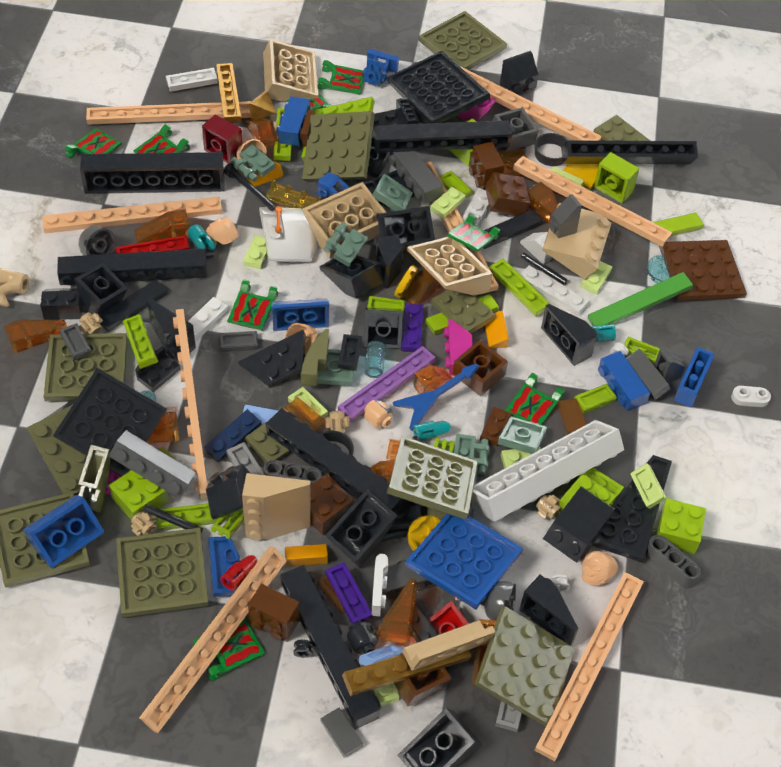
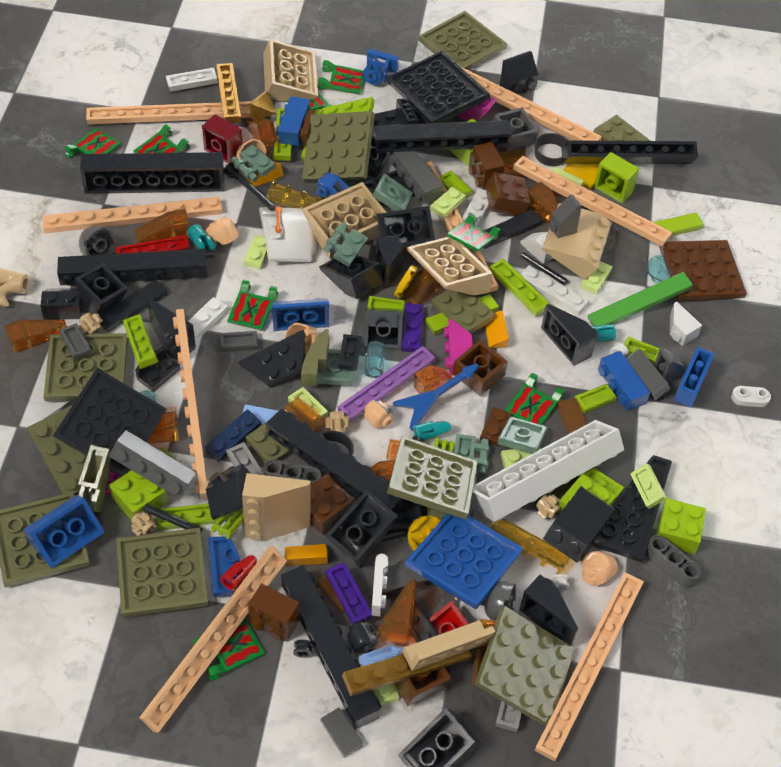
(532, 544): none -> clear yellow hinge
(683, 325): none -> white slope

